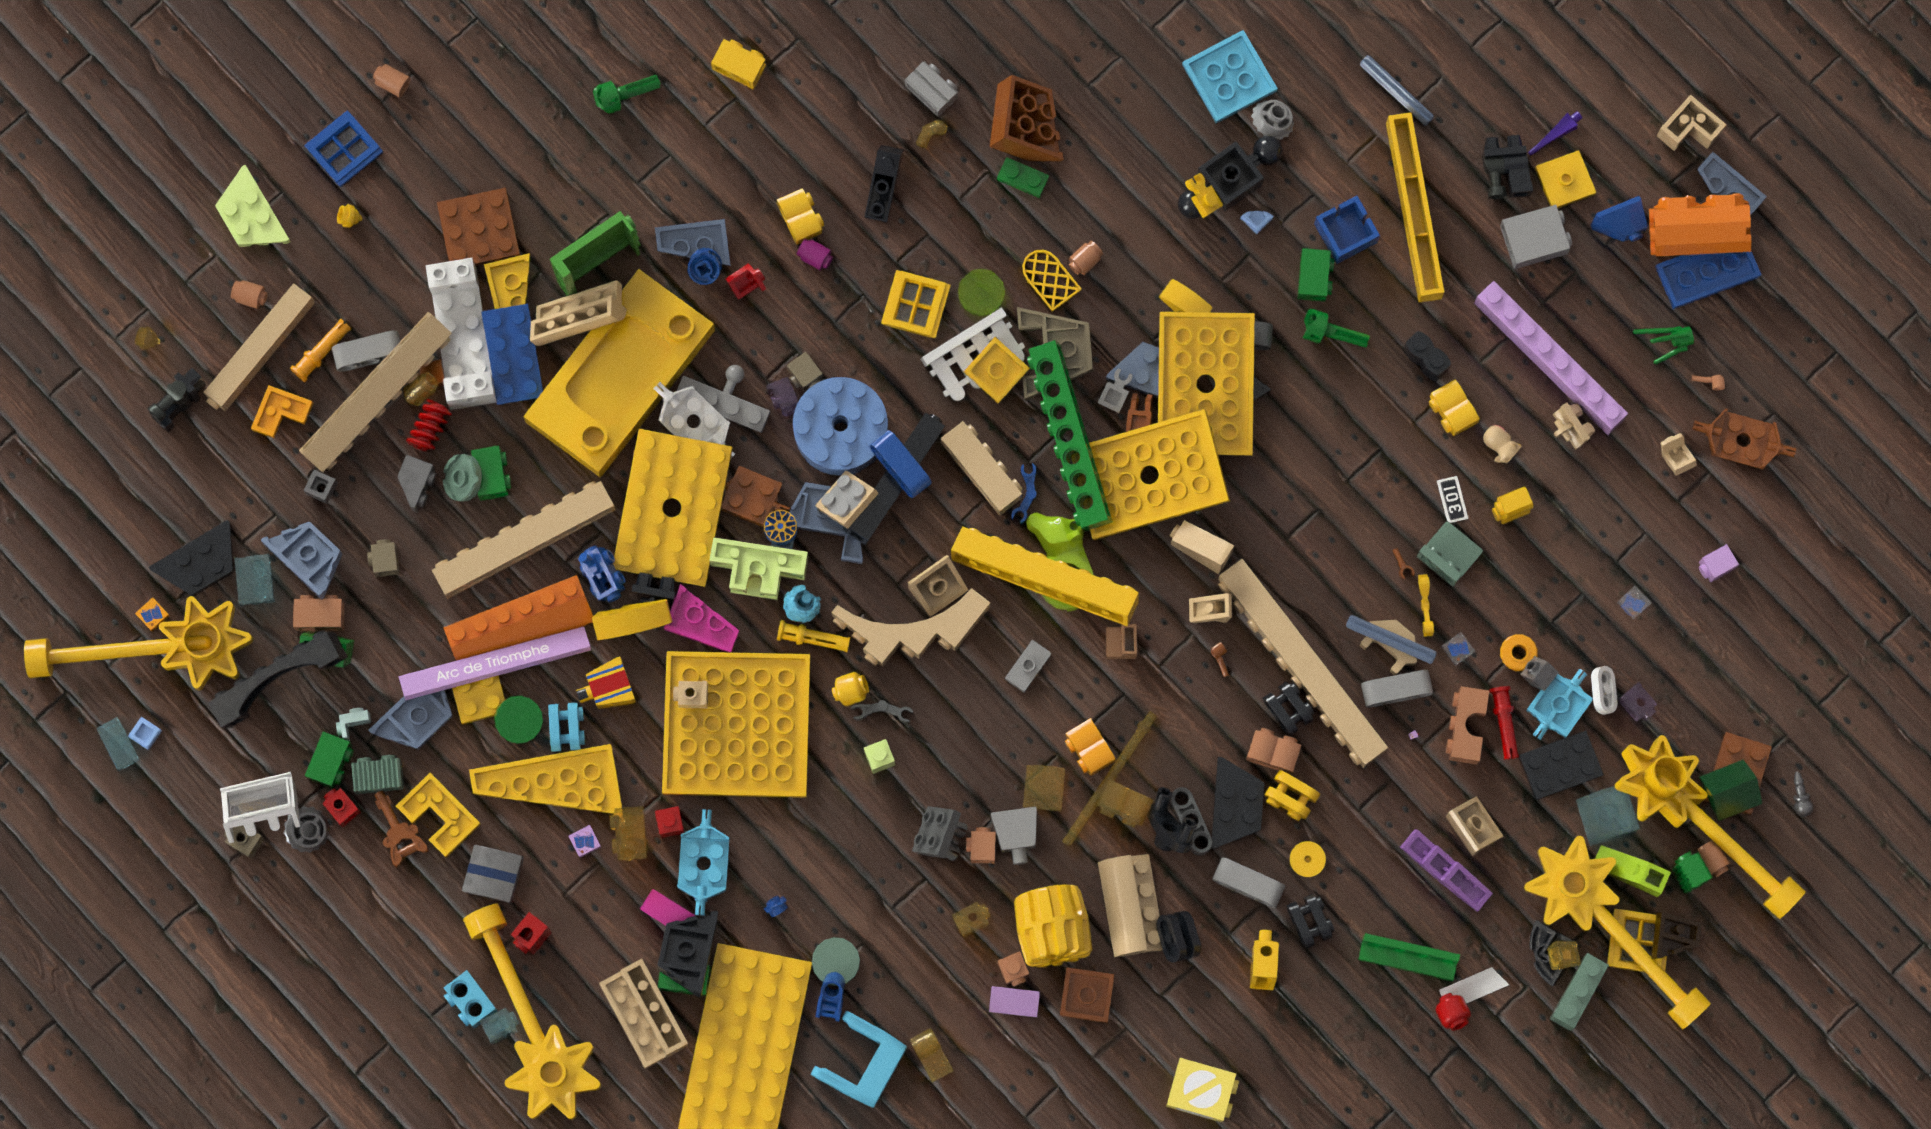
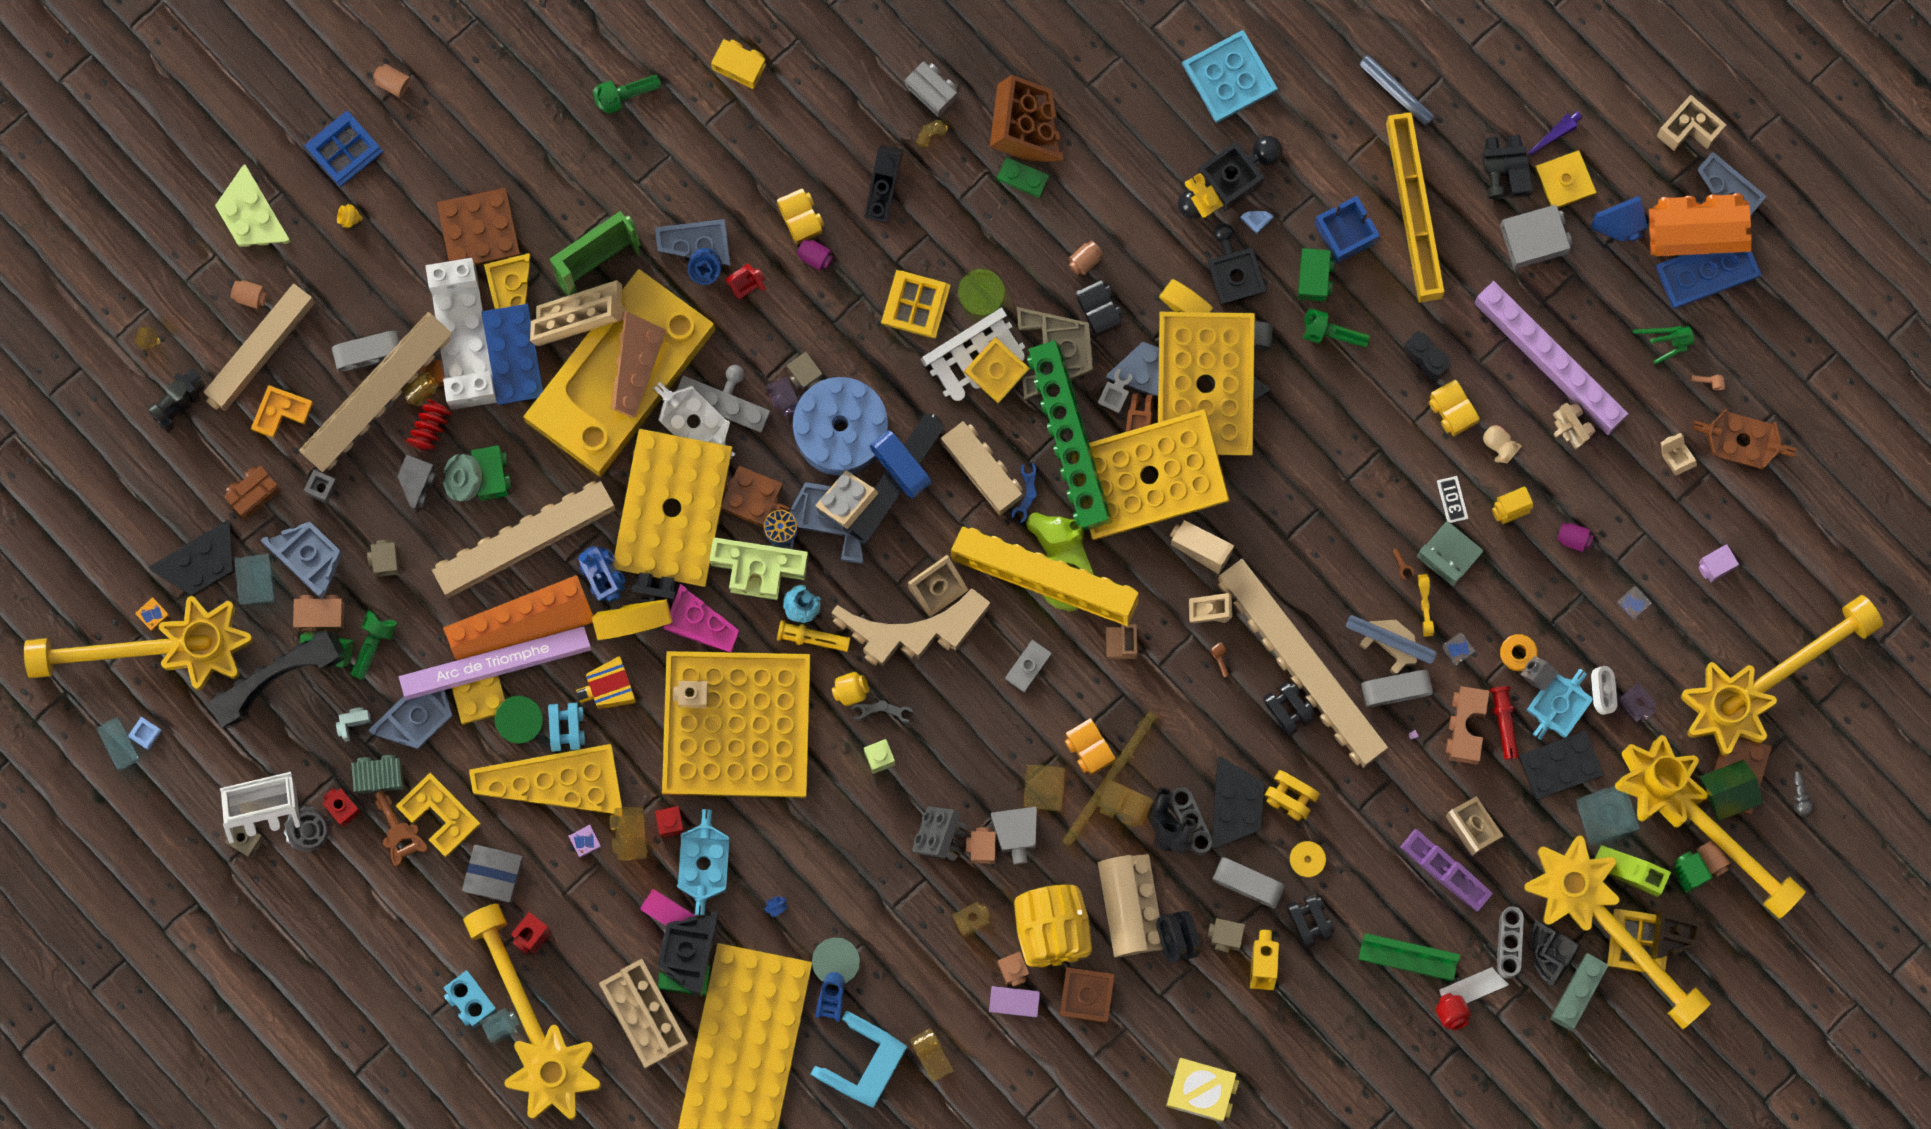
(251, 492): none -> dark orange brick
(313, 358): light orange pin -> none
(329, 760): green brick -> none
(376, 630): none -> green piece
(637, 357): none -> nougat wing
(1044, 284): yellow window -> none
(1098, 308): none -> black brick
(1226, 935): none -> dark tan brick
(1241, 261): none -> black plate
(1273, 119): light grey piece -> none
(1273, 751): nougat brick -> none
(1516, 932): none -> light grey beam
(1563, 955): clear yellow slope -> none
(1575, 536): none -> magenta brick
(1733, 704): none -> yellow piece

